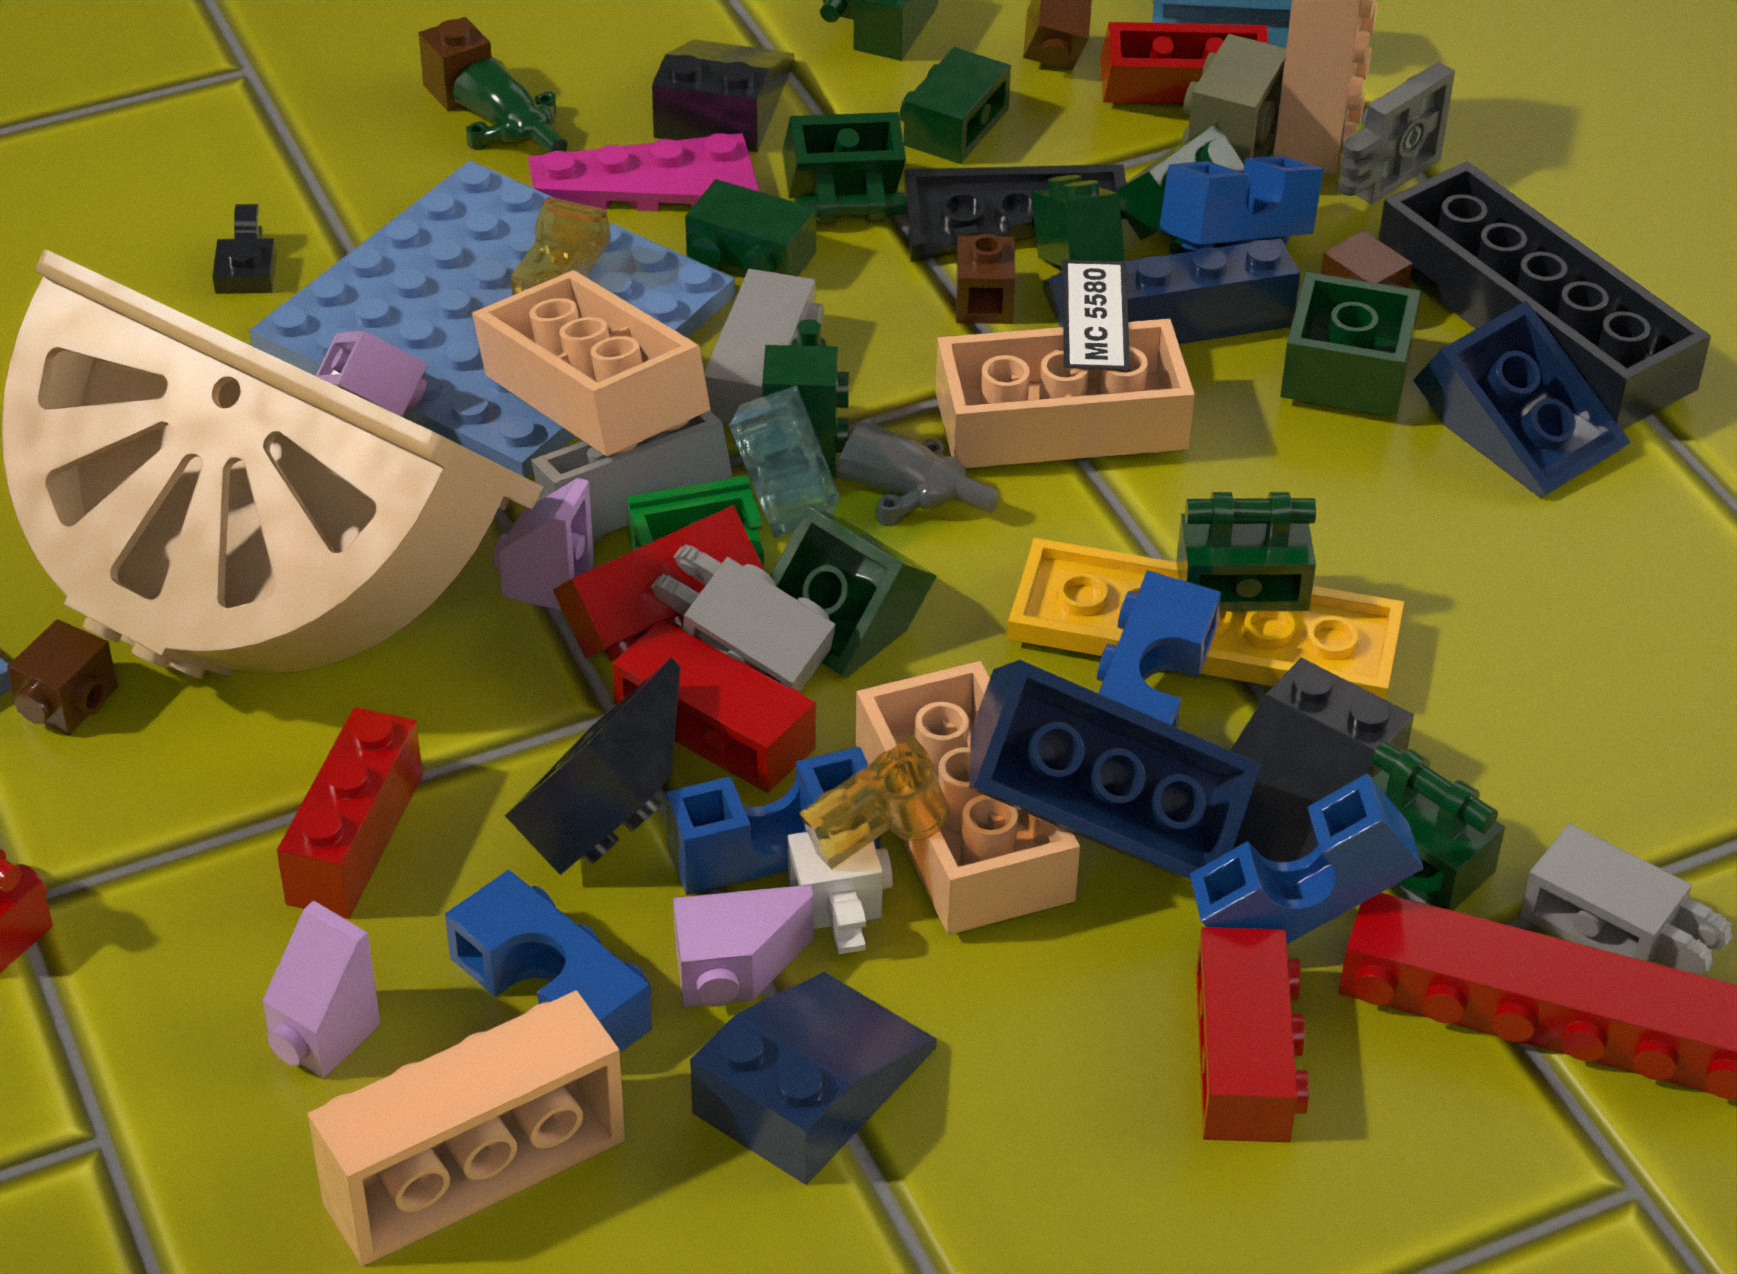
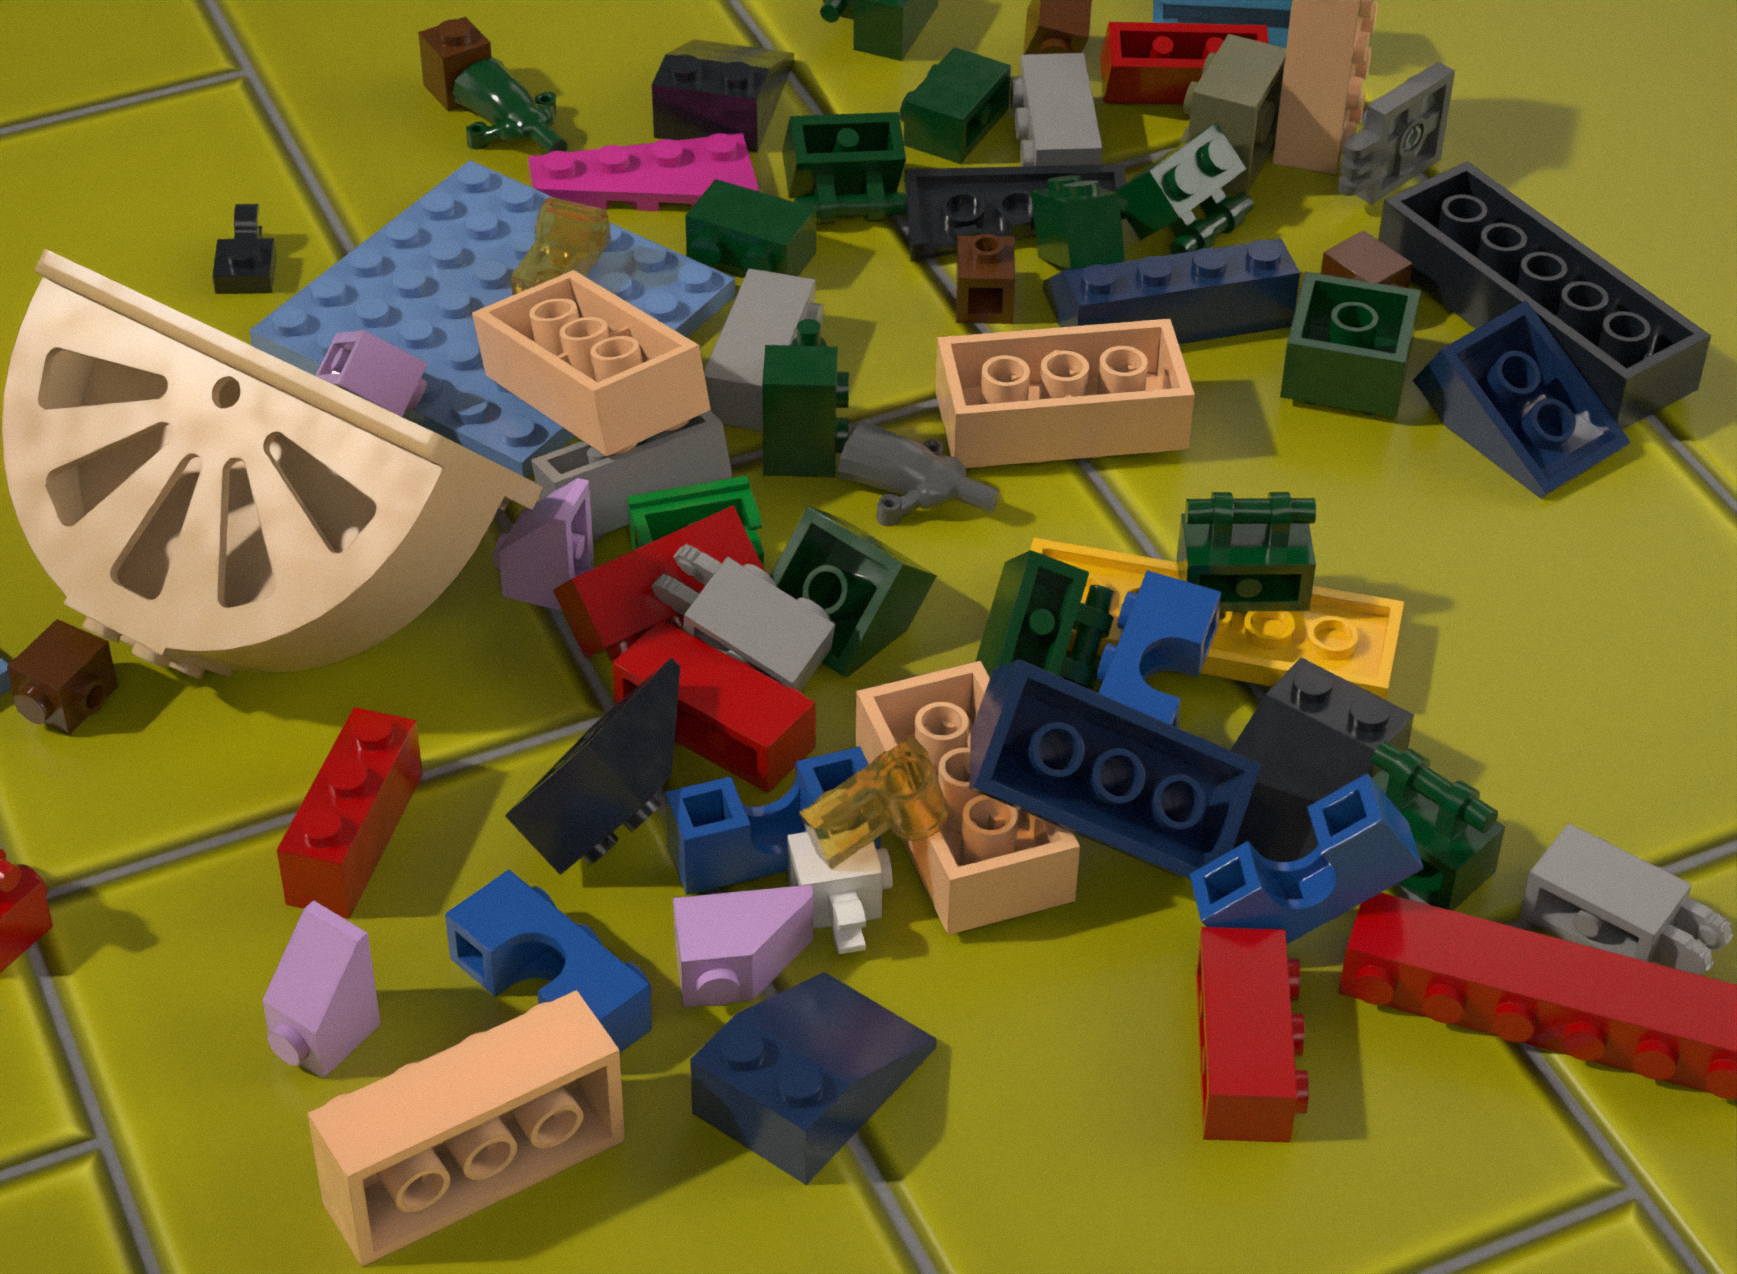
(783, 459): clear light blue brick -> none
(1035, 617): none -> dark green brick
(1055, 111): none -> light grey brick
(1095, 315): sticker -> none
(1232, 207): blue arch -> none

